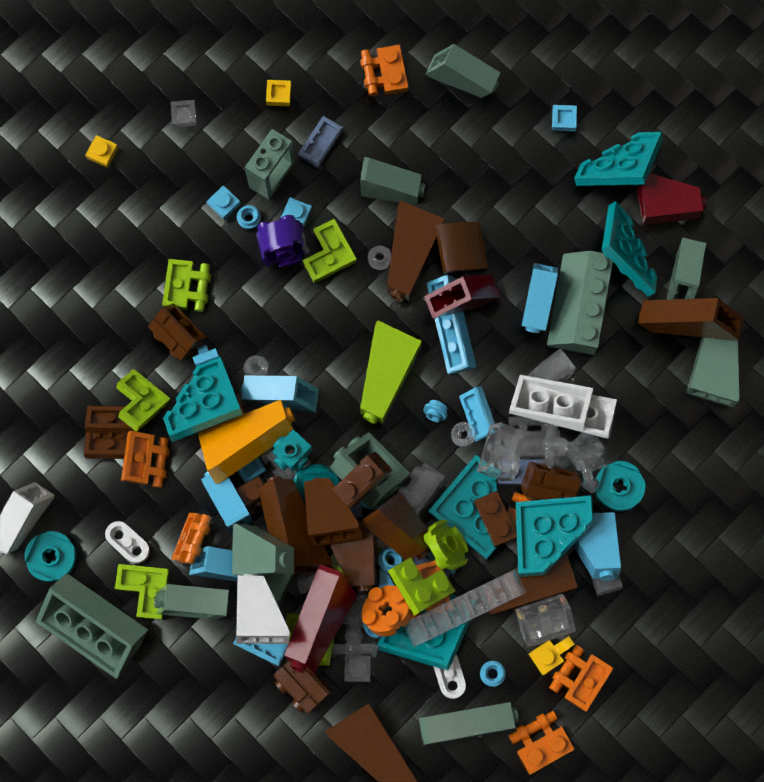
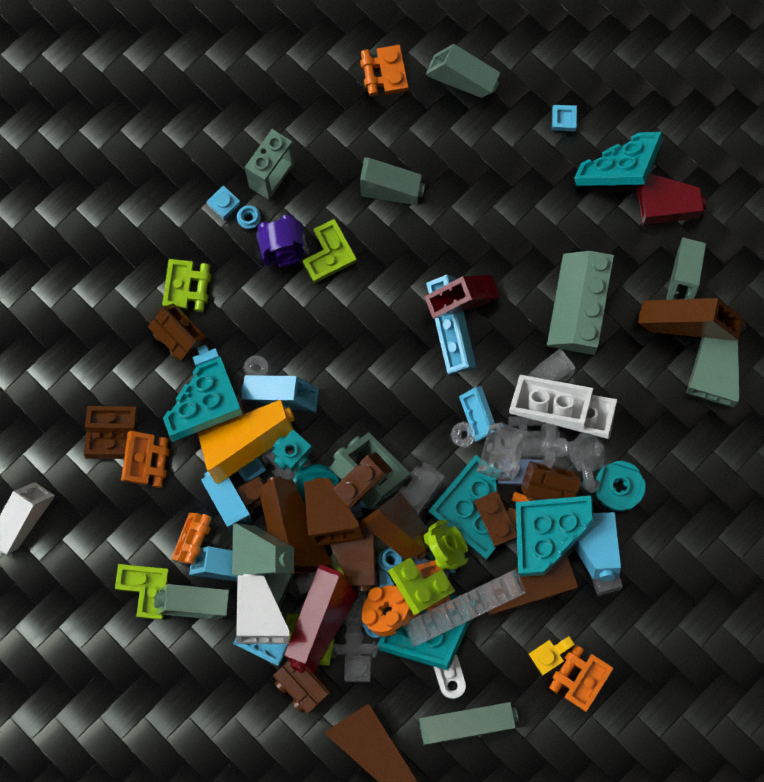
(43, 544): teal plate -> none
(91, 625): sand green slope -> none
(101, 151): yellow plate -> none
(127, 543): white plate -> none
(145, 397): lime plate -> none
(183, 113): clear plate -> none
(278, 93): yellow plate -> none
(299, 209): medium azure plate -> none
(320, 142): sand blue plate -> none
(379, 264): clear plate -> none
(387, 369): lime slope -> none
(411, 249): reddish brown slope -> none
(435, 411): medium azure plate -> none
(461, 247): reddish brown slope -> none
(500, 673): medium azure plate -> none
(539, 297): medium azure slope -> none
(544, 750): orange plate -> none
(545, 620): clear brick -> none
(626, 250): teal plate -> none

